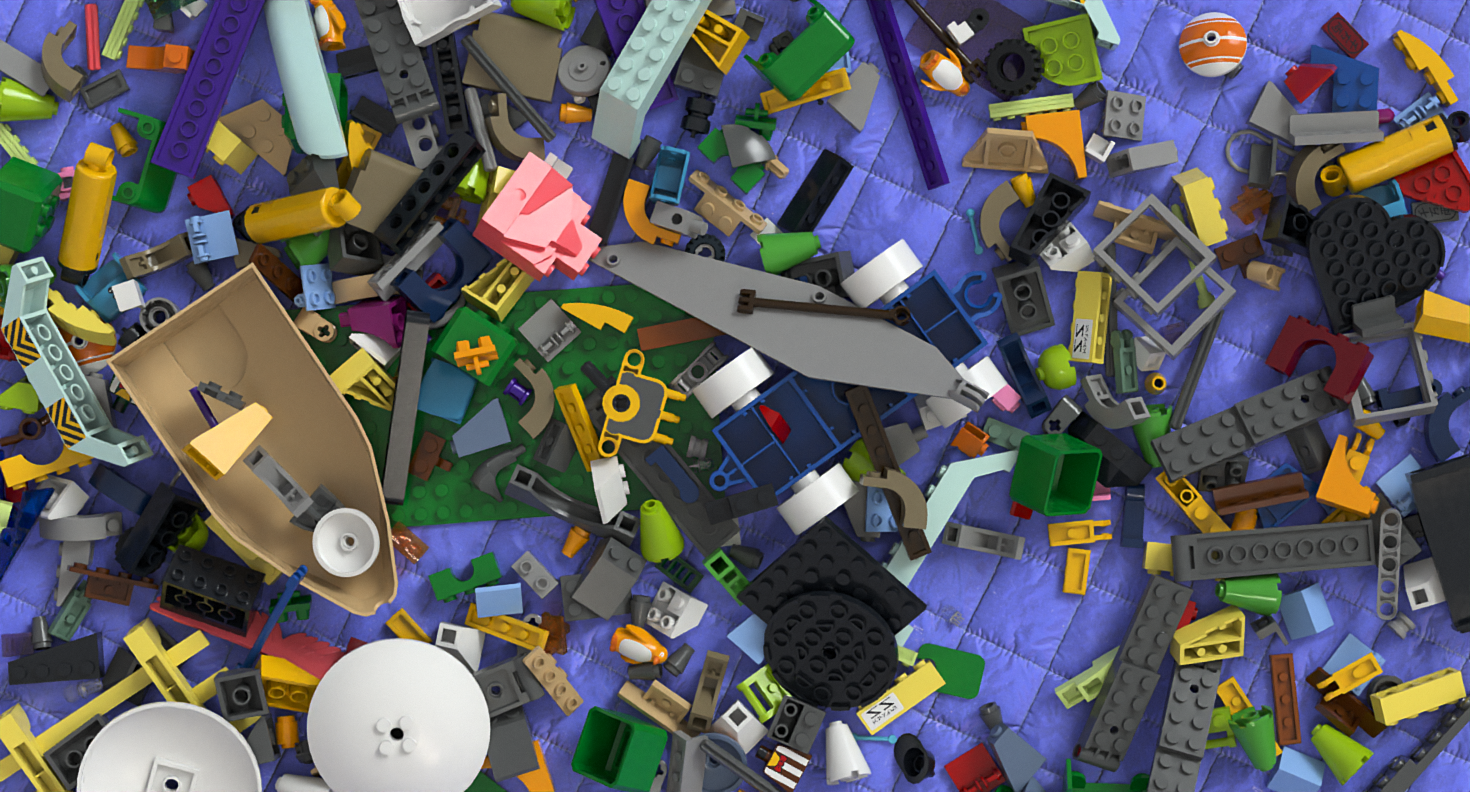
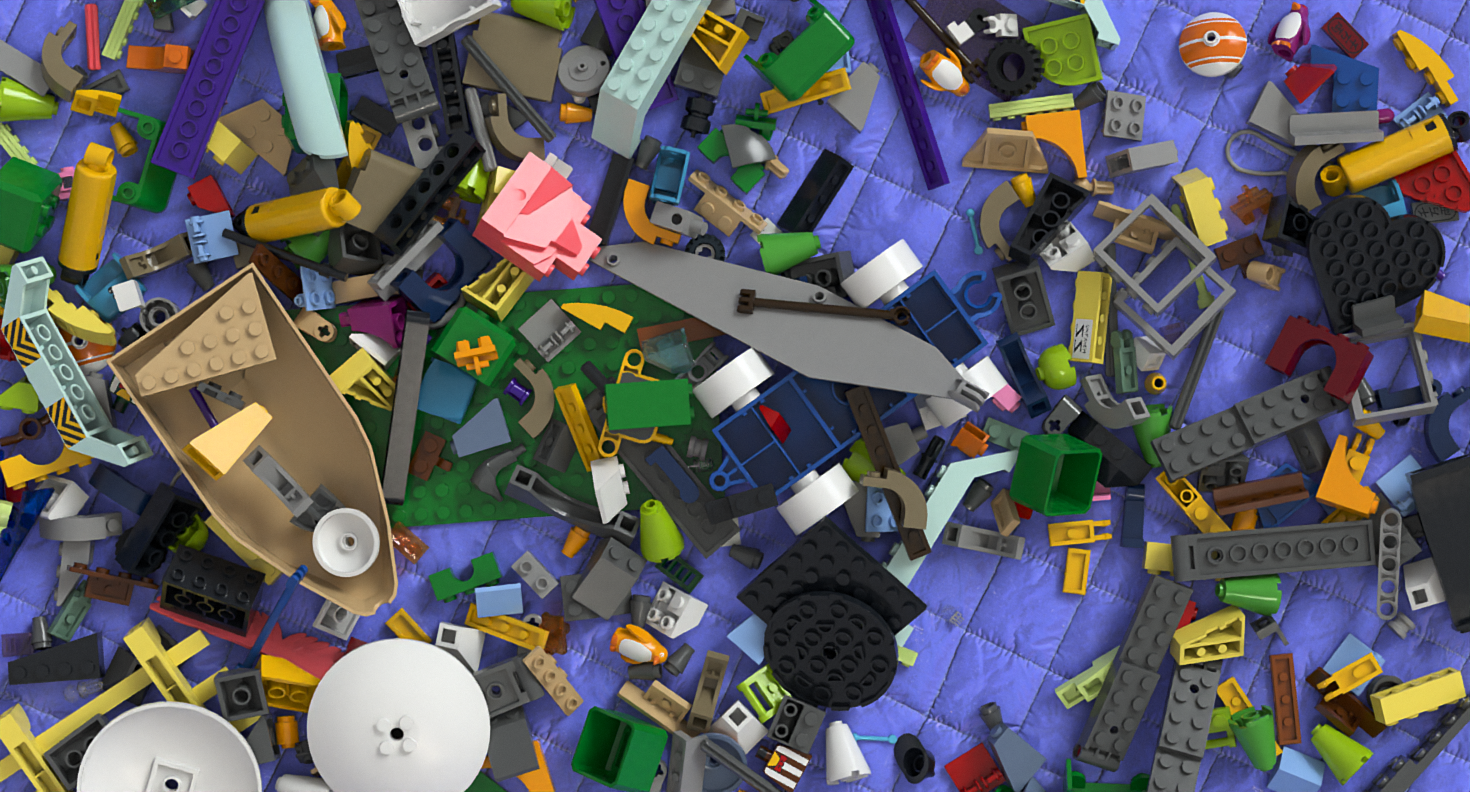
(95, 100): none -> yellow slope
(219, 342): none -> tan wing
(297, 603): green hips -> none
(324, 269): none -> black bar
(335, 620): none -> white slope
(648, 404): none -> green panel
(670, 352): none -> clear light blue slope
(726, 572): bright green arch -> none
(901, 696): light yellow brick -> none
(929, 457): none -> black axle
(958, 669): green piece -> none
(978, 494): none -> dark grey cone
(1003, 25): none -> white plate
(1005, 512): none -> tan tile
(1096, 187): none -> tan axle
(1098, 148): white panel -> none
(1262, 165): dark grey panel -> none
(1290, 32): none -> animal
(1305, 611): light blue slope -> none

